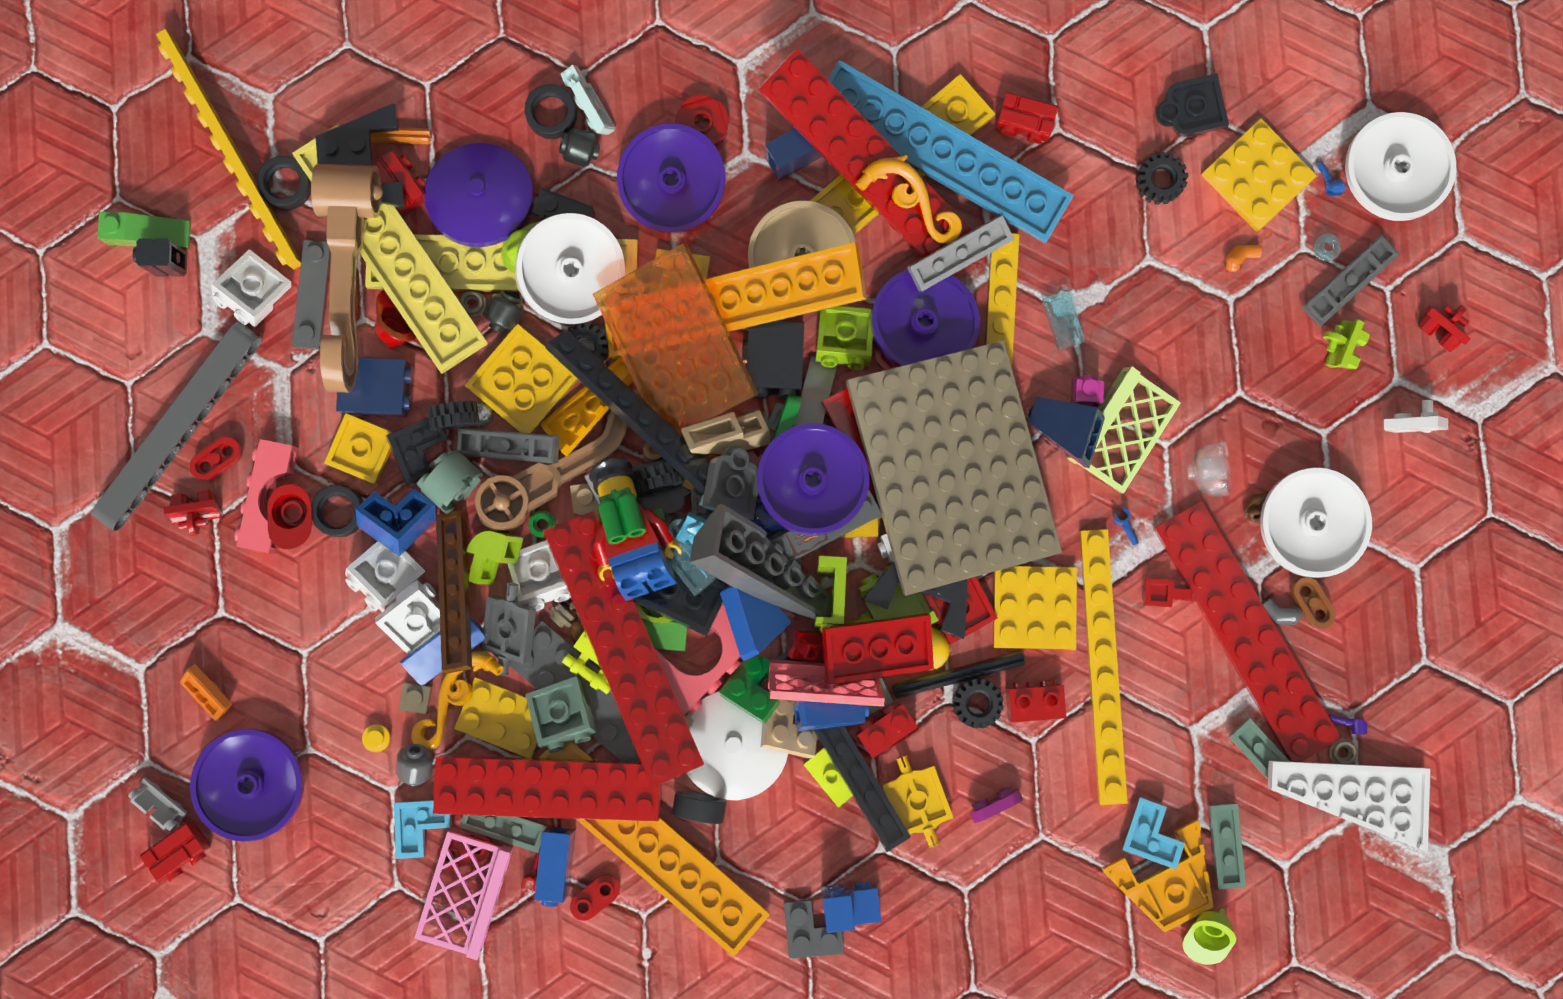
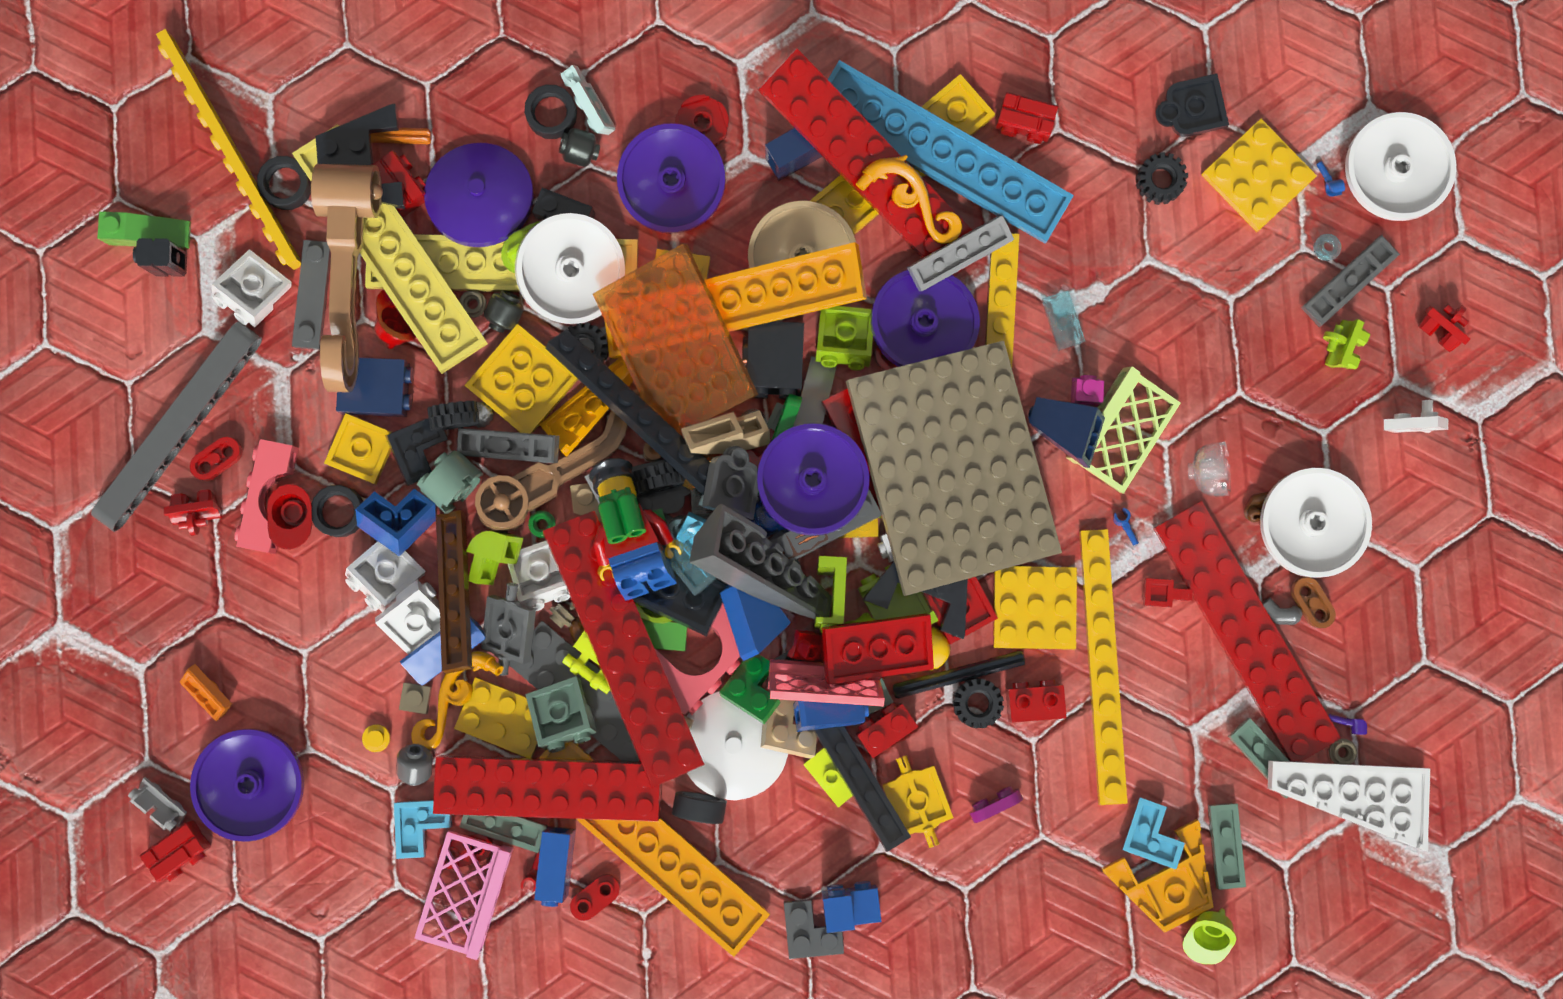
(1239, 254): orange arm -> none

